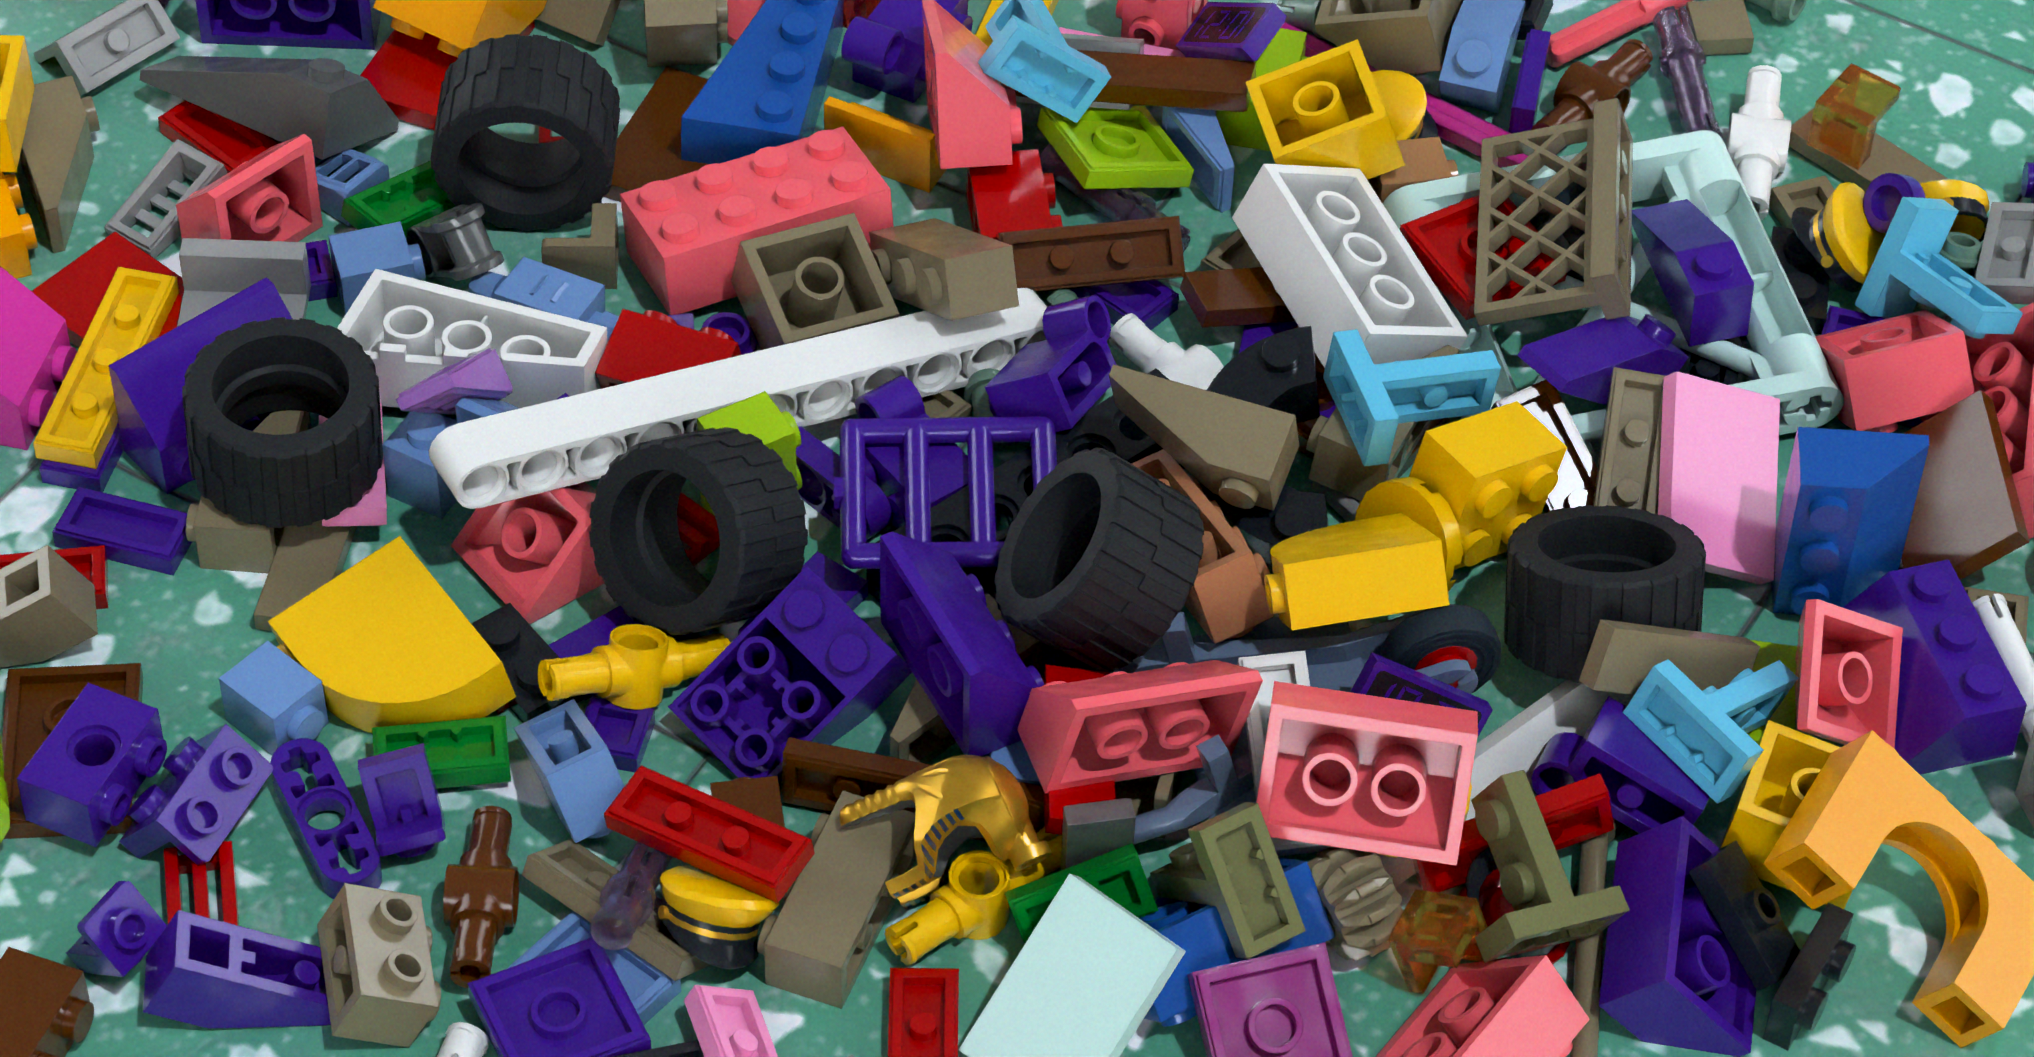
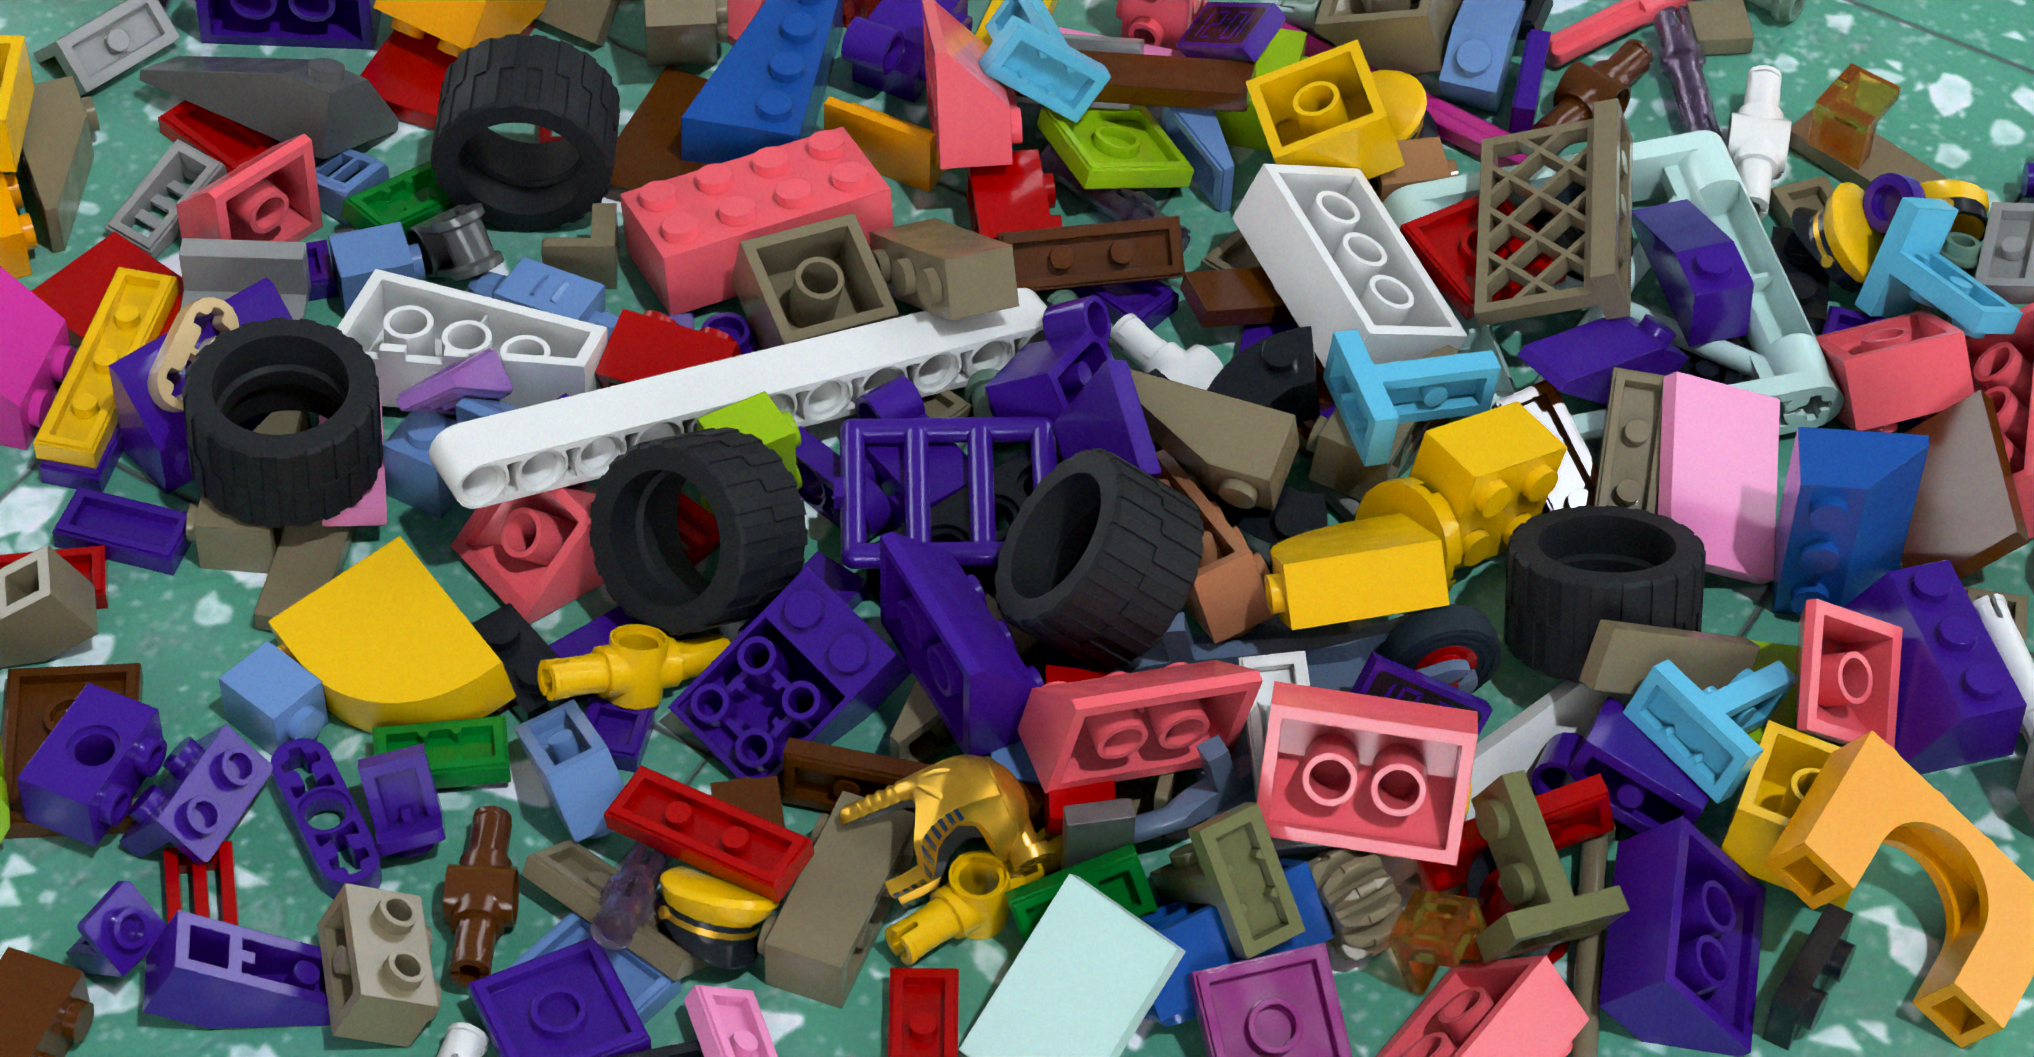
(180, 345): none -> tan beam
(1110, 418): none -> dark purple tile
(1746, 915): black plate -> none

